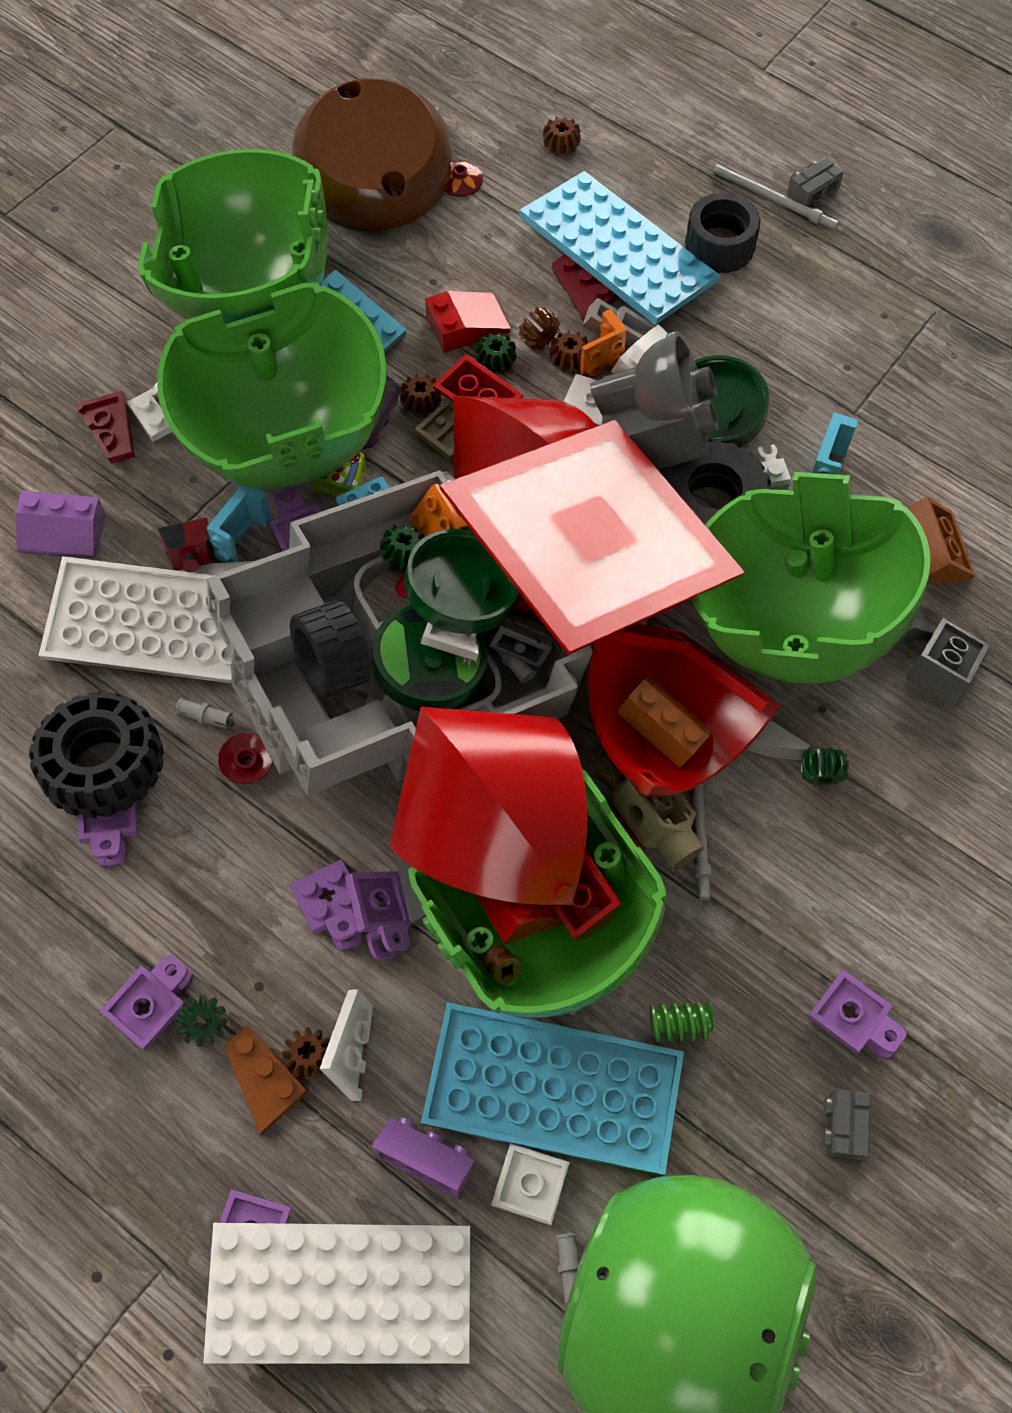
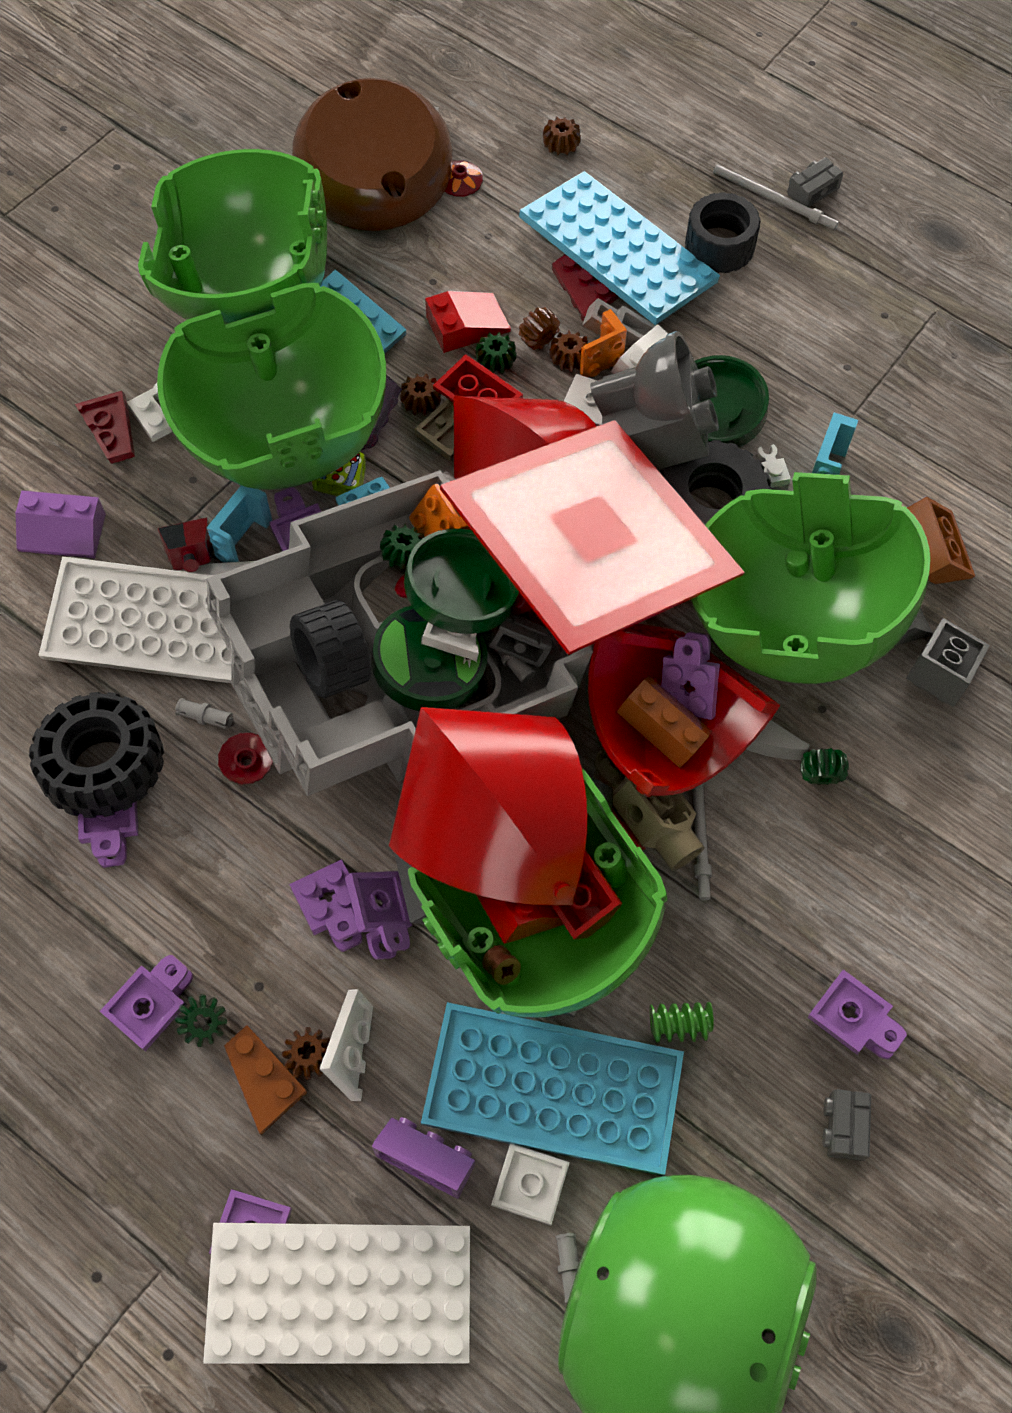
(691, 664): none -> medium lavender plate

